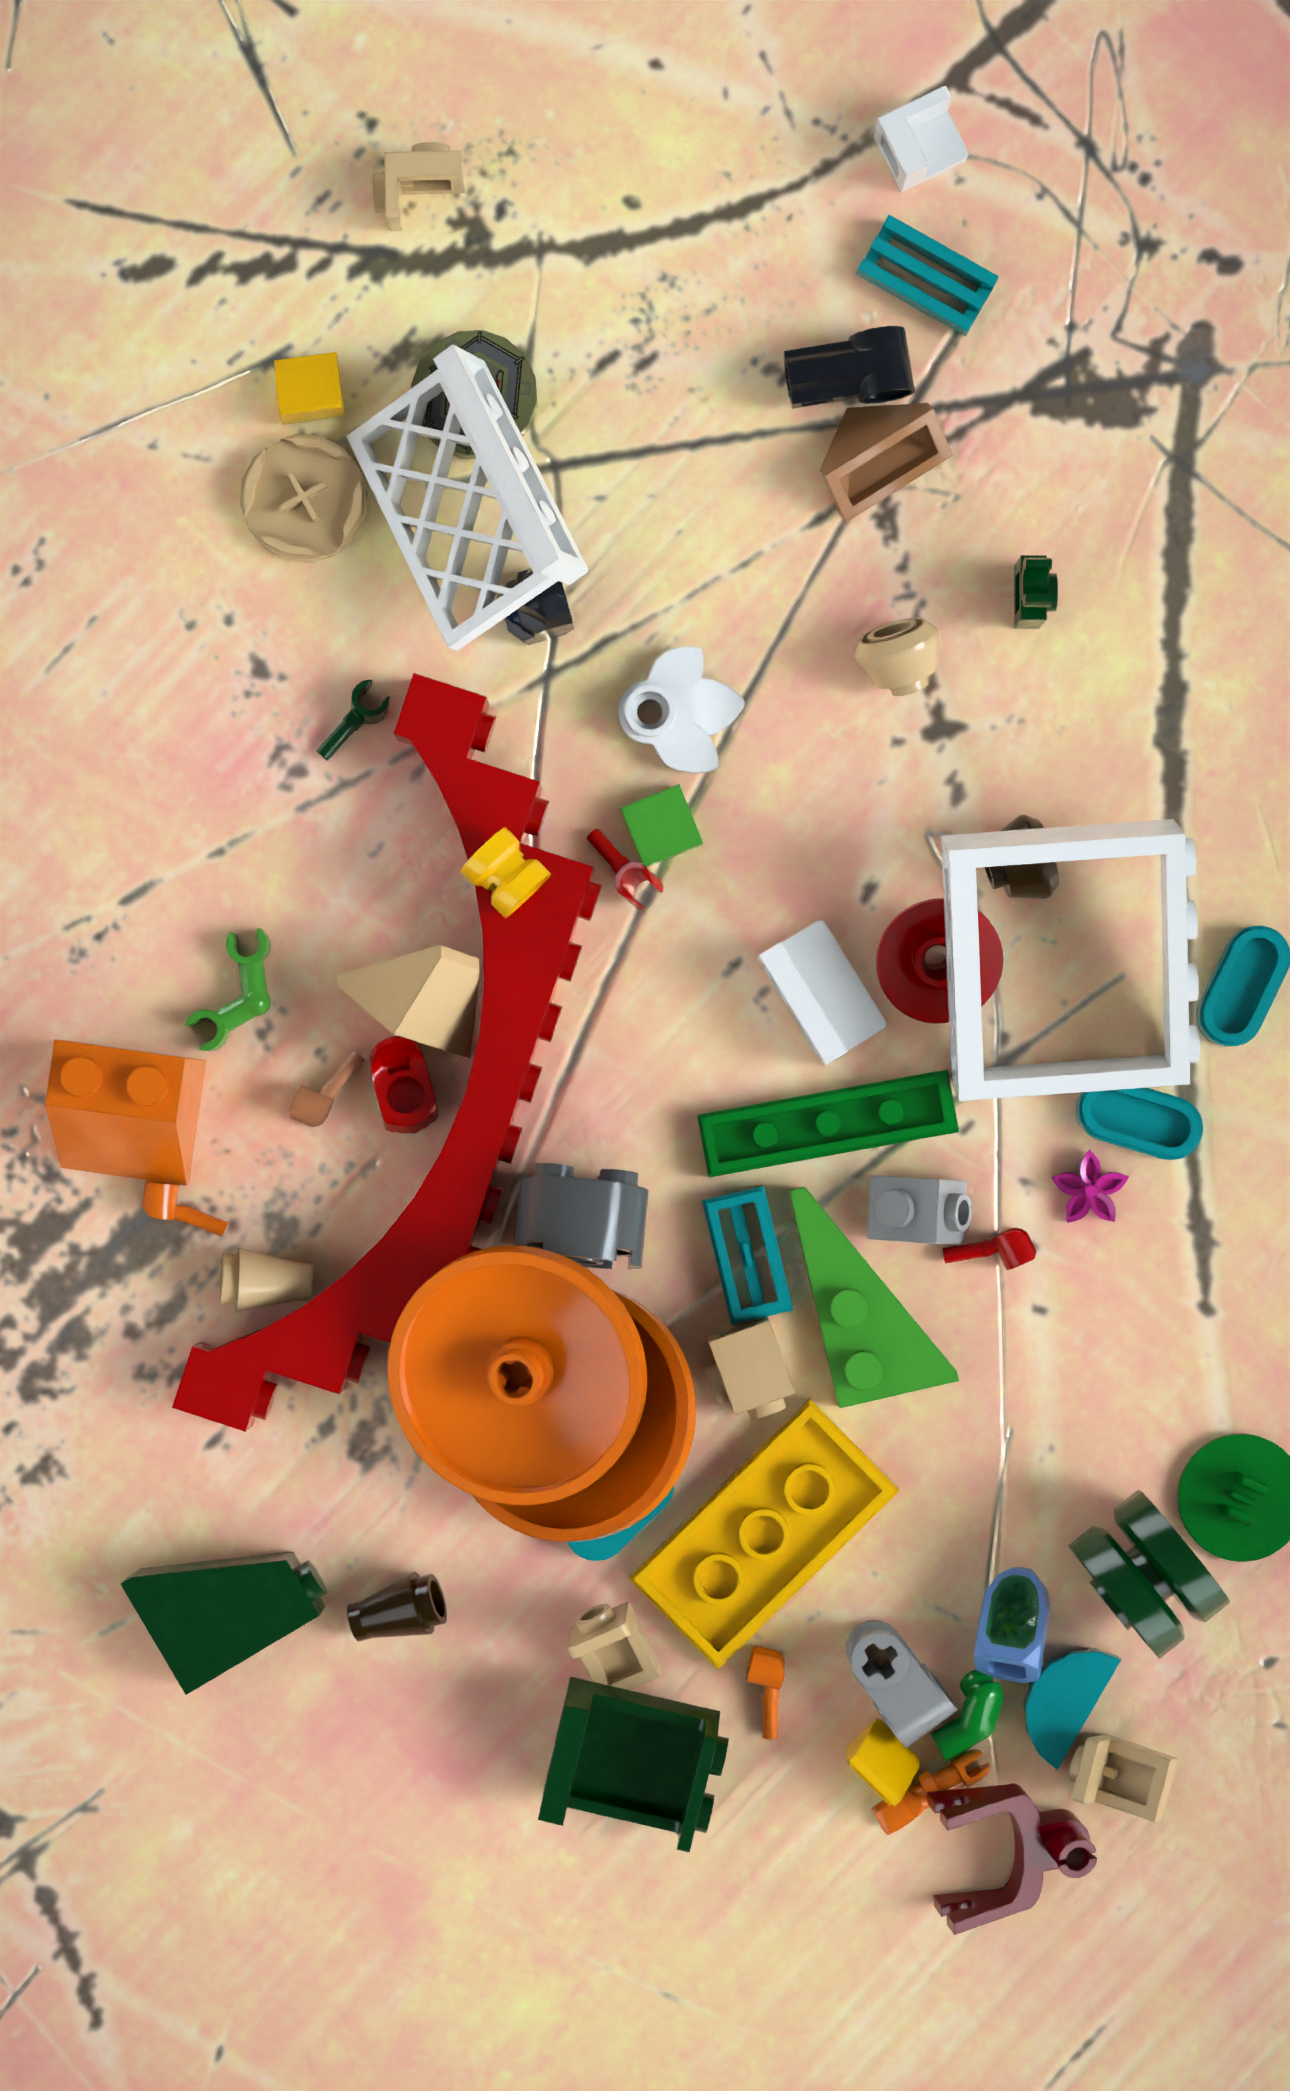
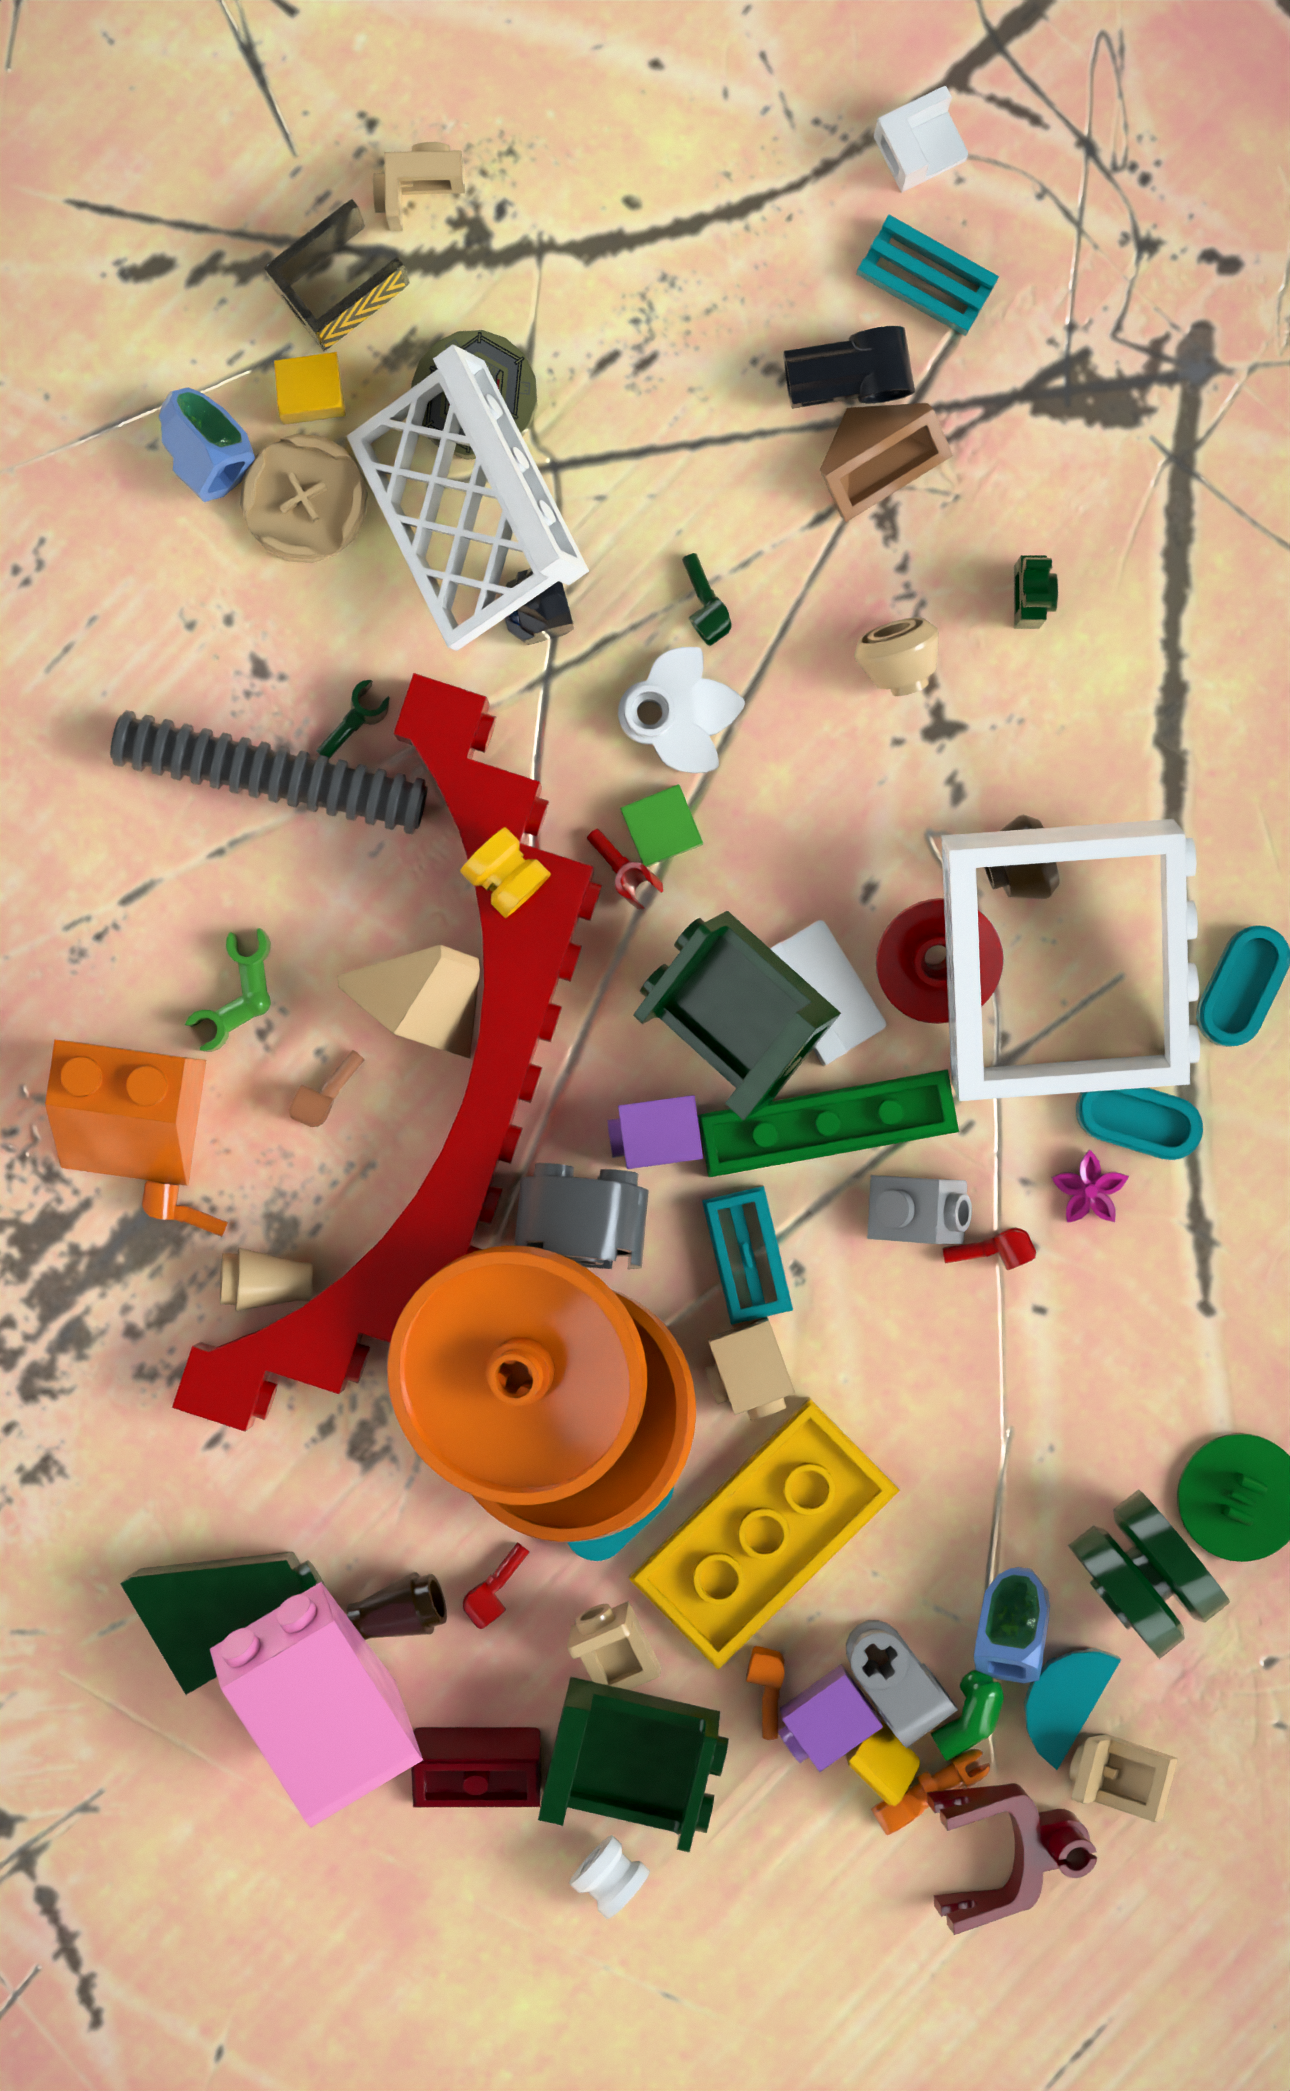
(205, 443): none -> medium blue rock
(268, 772): none -> dark grey piece
(311, 251): none -> clear smoke piece
(316, 1703): none -> bright pink slope
(402, 1085): red hair -> none
(477, 1767): none -> dark red slope
(481, 1602): none -> red hand
(609, 1877): none -> white wheel
(656, 1132): none -> medium lavender brick
(713, 619): none -> dark green hand
(738, 1008): none -> panel
(828, 1719): none -> medium lavender brick
(865, 1330): bright green wing -> none

